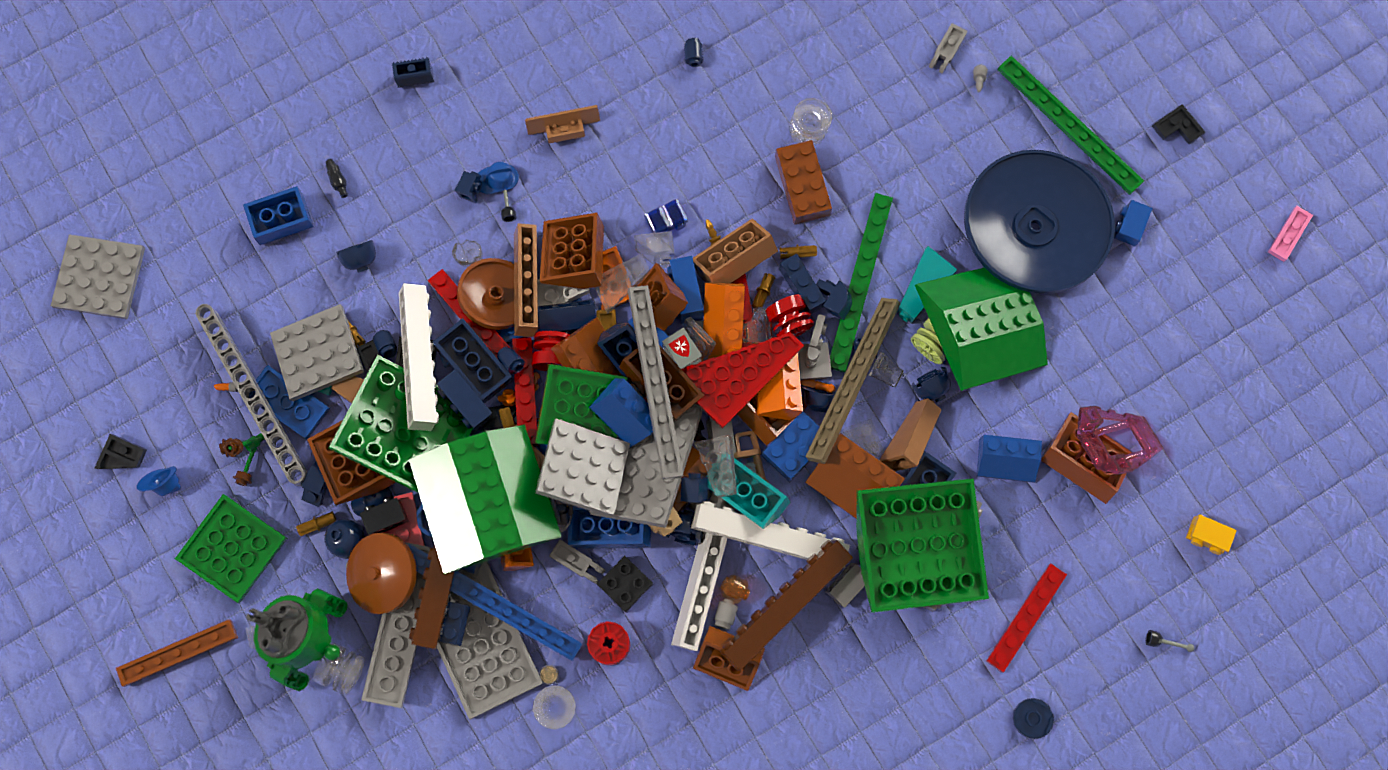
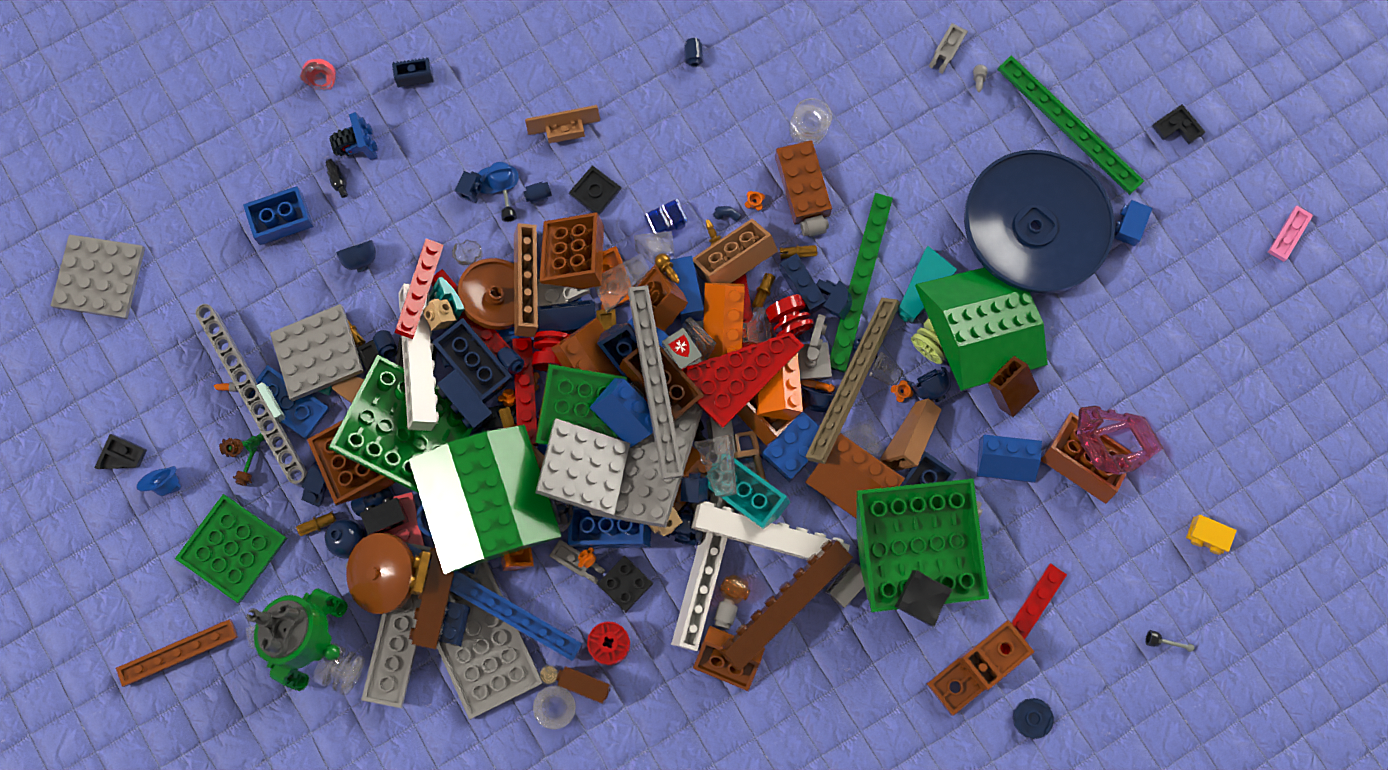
(271, 402): none -> light aqua tile
(318, 74): none -> clear hair
(354, 139): none -> blue plate
(418, 289): none -> plate
(421, 564): none -> pearl gold plate
(439, 314): none -> tan brick
(443, 290): none -> teal slope
(537, 192): none -> dark blue brick
(583, 684): none -> reddish brown brick
(586, 558): none -> orange plate
(595, 190): none -> black plate
(663, 262): none -> pearl gold bar
(721, 211): none -> dark blue arm
(759, 197): none -> orange plate
(814, 226): none -> light grey brick
(902, 386): none -> orange plate
(923, 598): none -> black brick
(980, 667): none -> dark orange bracket
(1013, 386): none -> reddish brown brick

